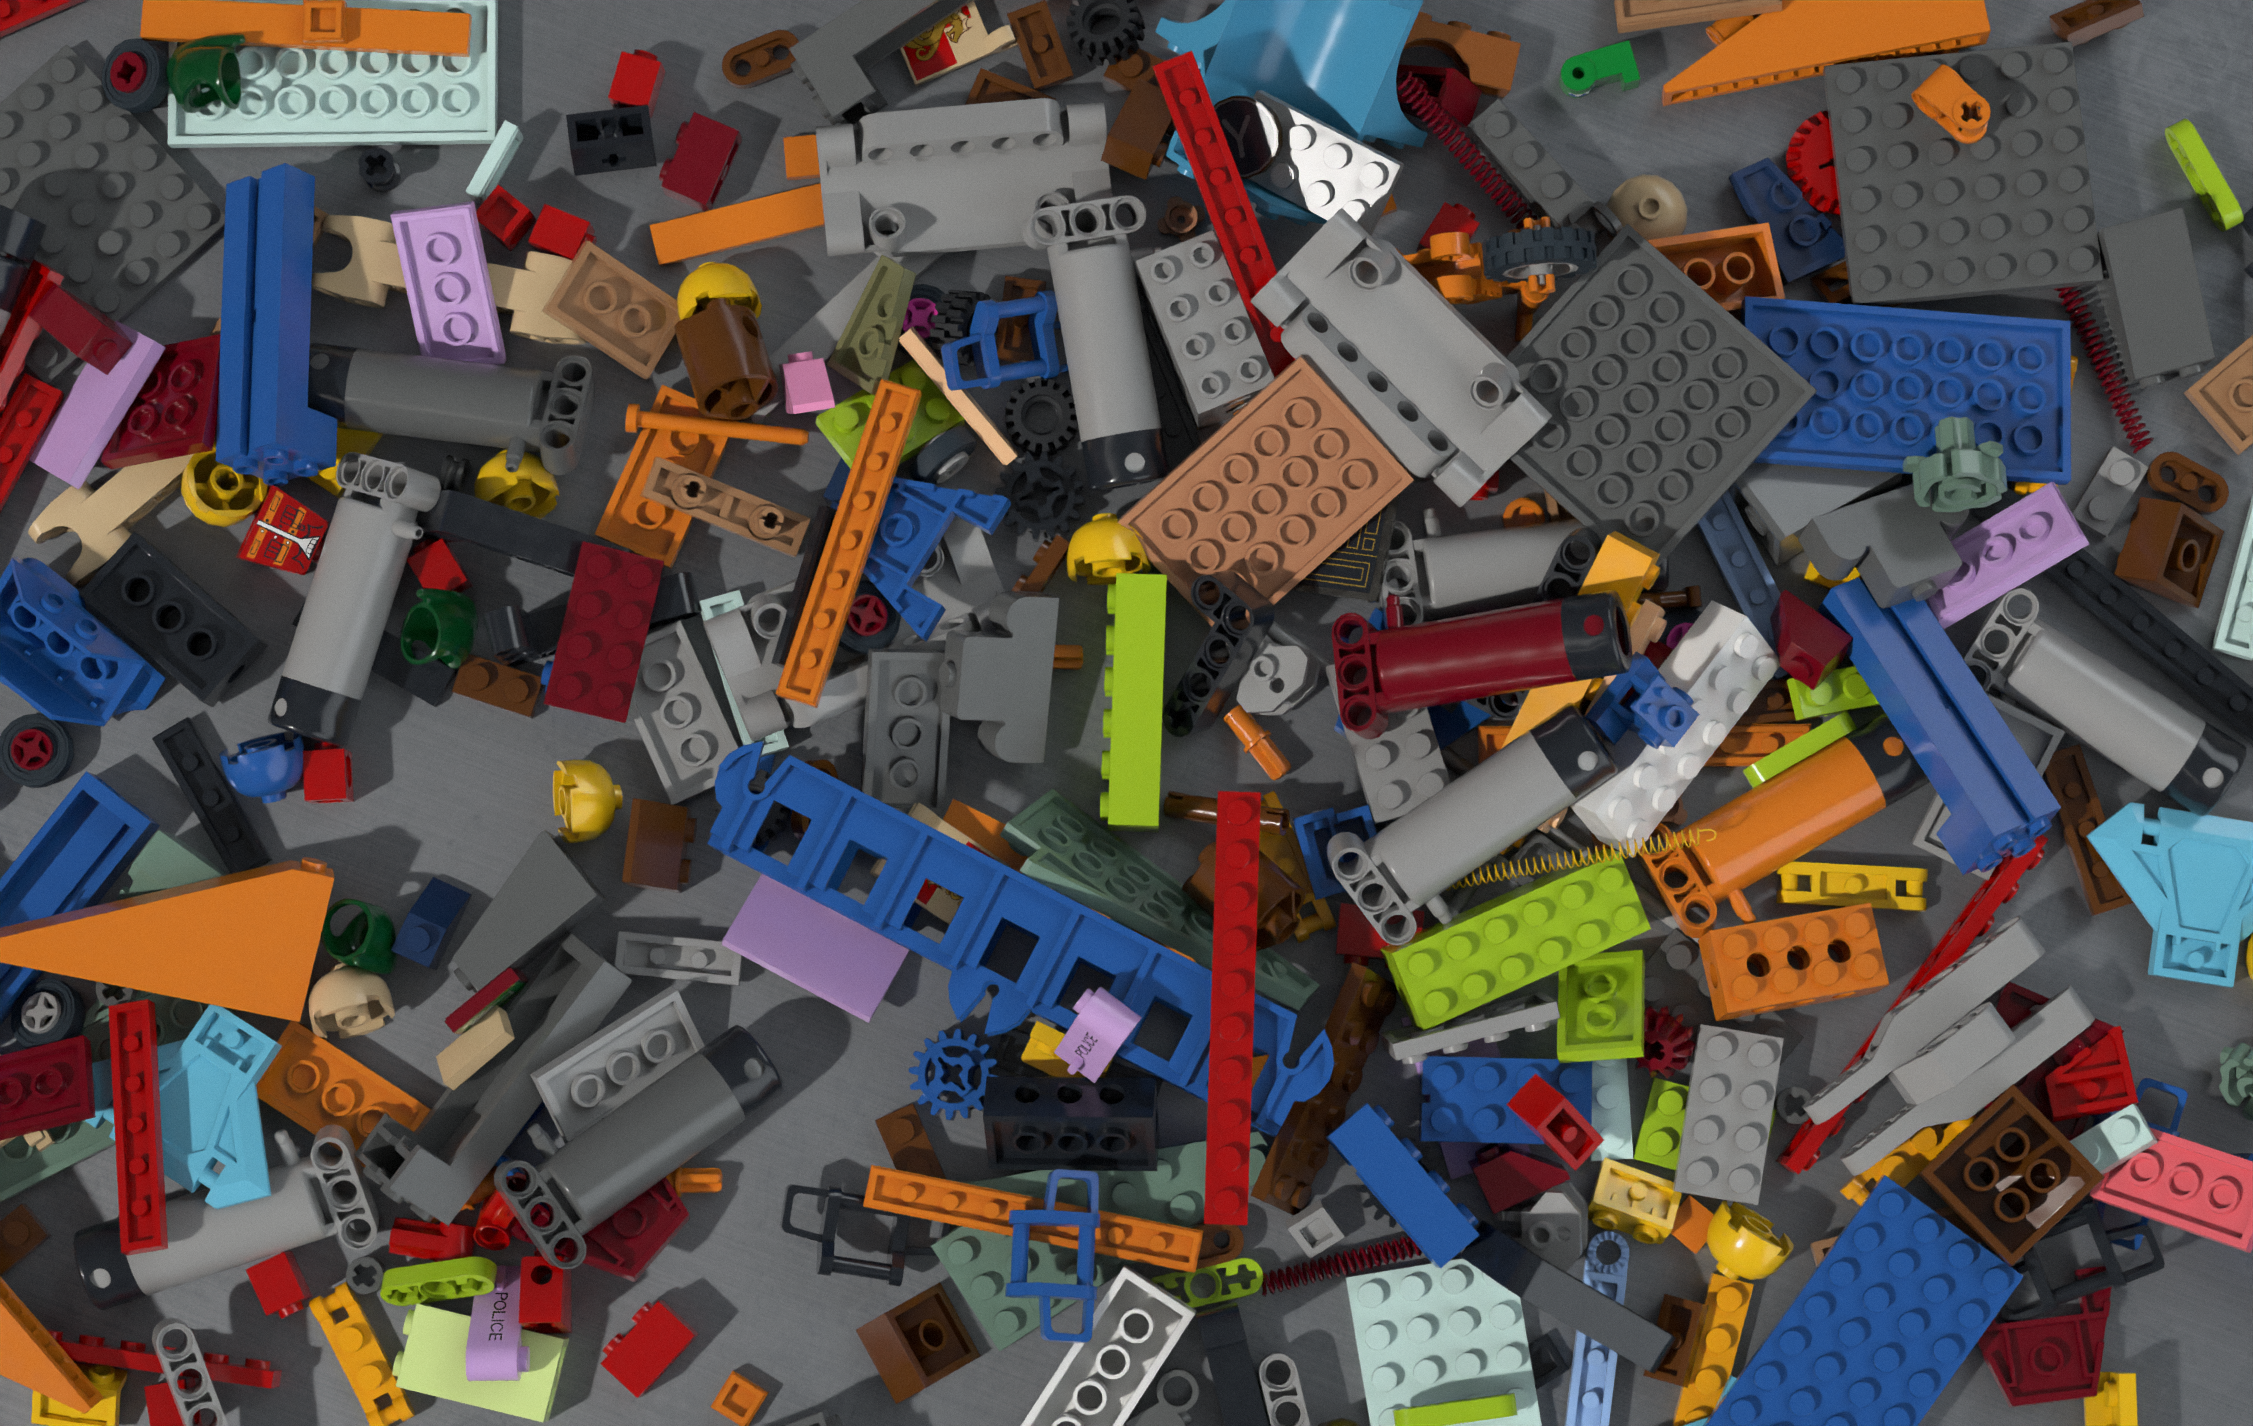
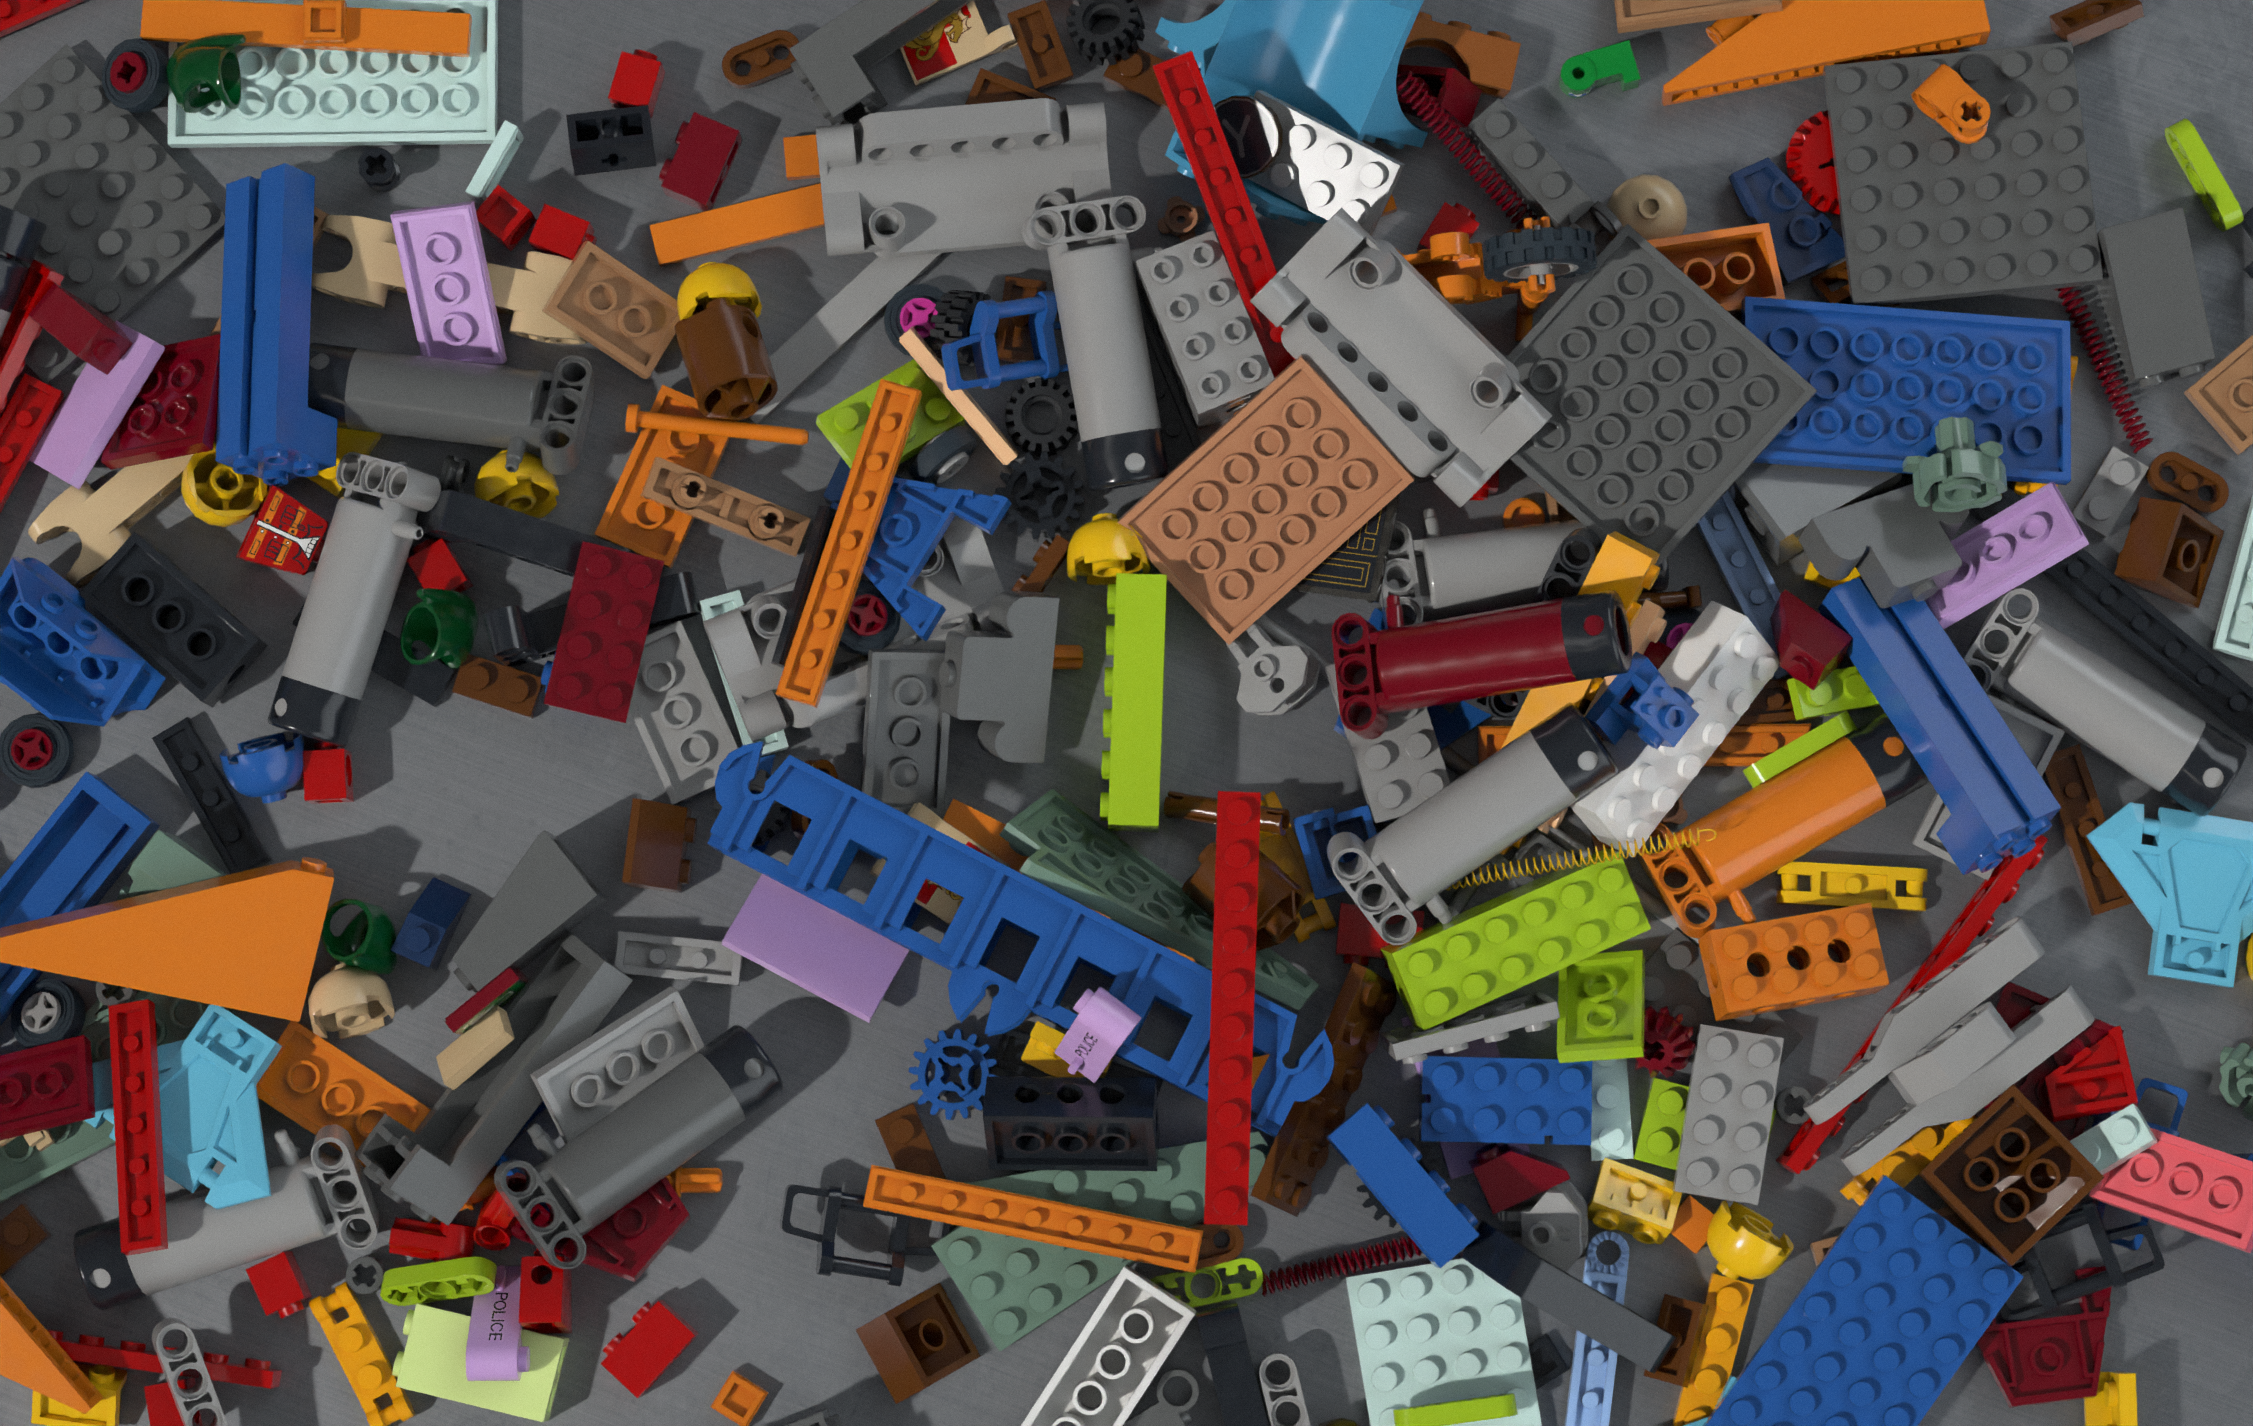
(584, 799): yellow cylinder -> none
(805, 384): bright pink slope -> none
(874, 328): olive wing -> none
(1084, 1286): blue bar -> none
(1140, 132): reddish brown brick -> none
(1192, 704): black beam -> none
(1257, 742): orange axle -> none
(1315, 1228): light grey plate -> none
(1555, 1121): red slope -> none

